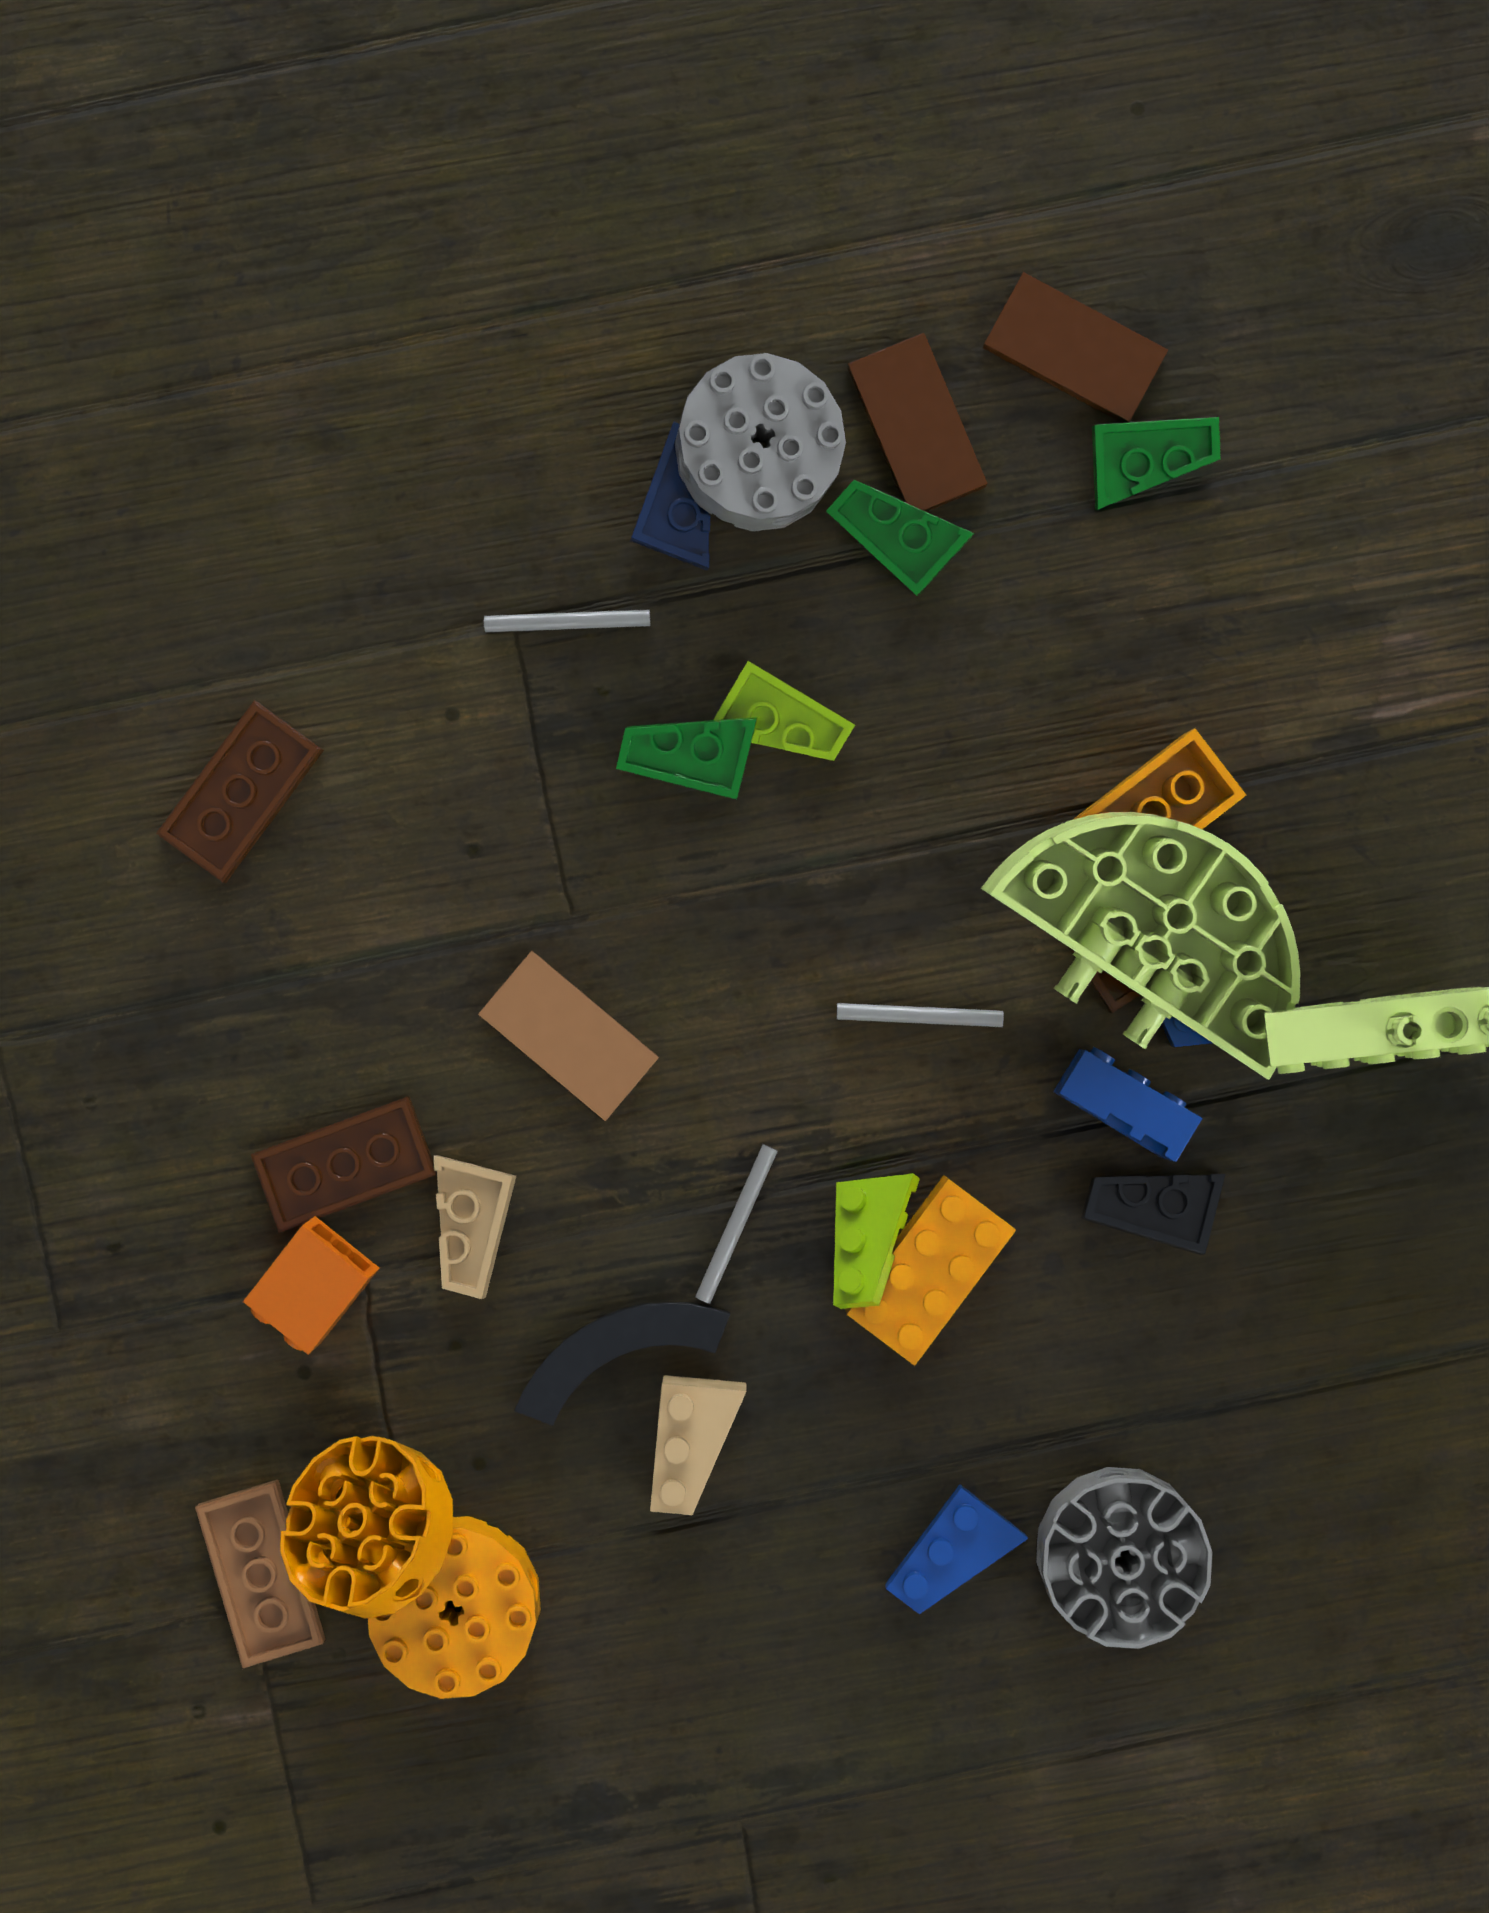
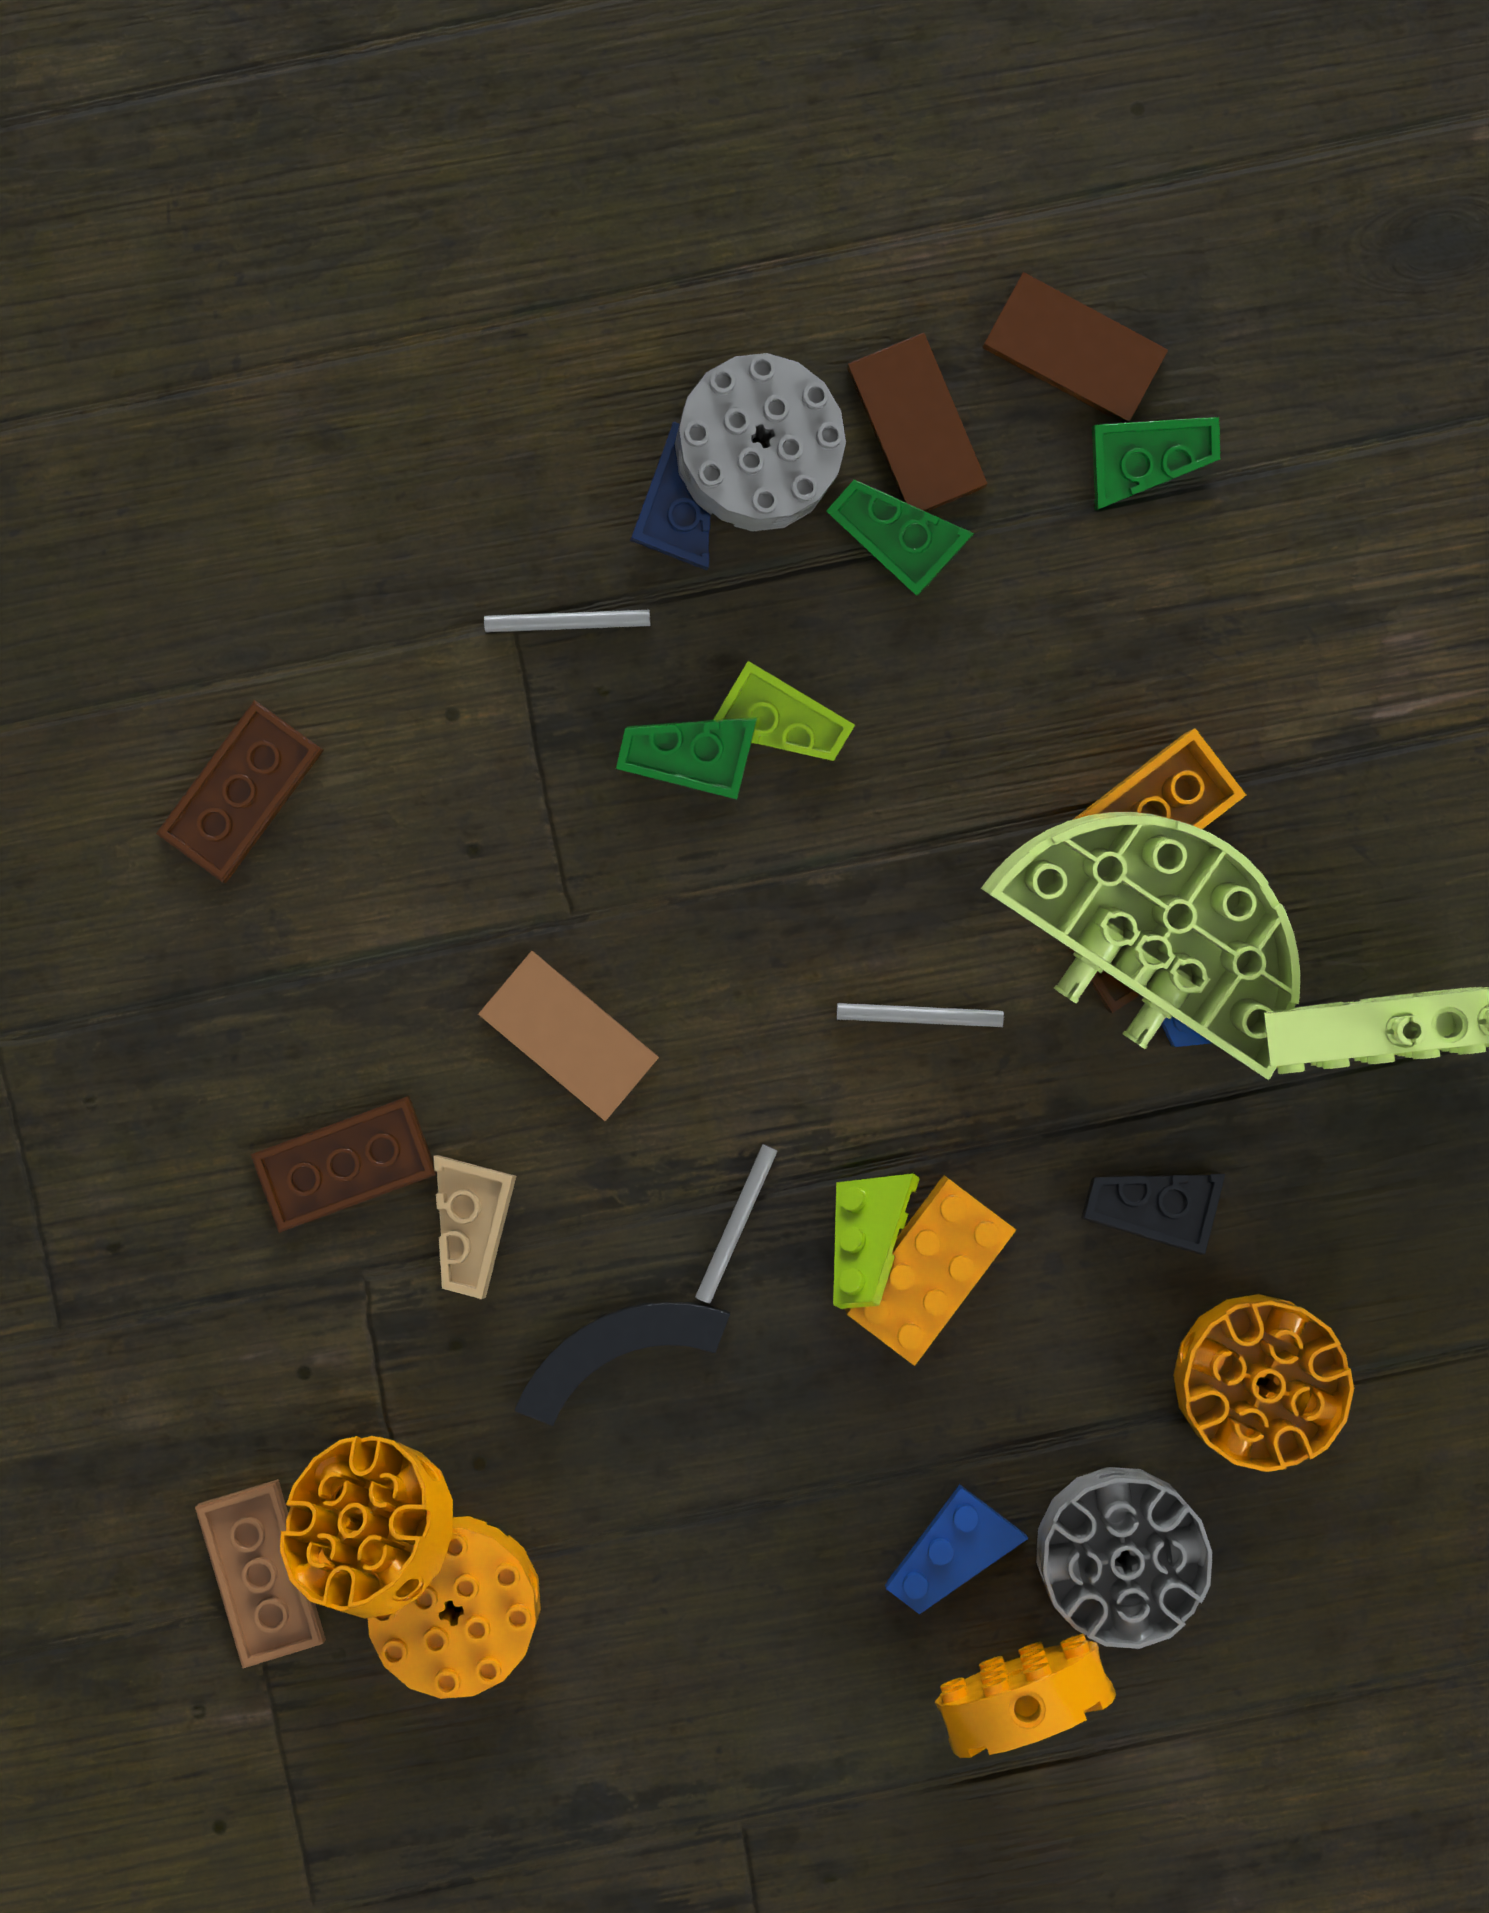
(310, 1285): orange brick -> none
(690, 1435): tan wedge -> none
(1025, 1697): none -> light orange brick
(1128, 1104): blue wedge -> none
(1255, 1423): none -> light orange brick

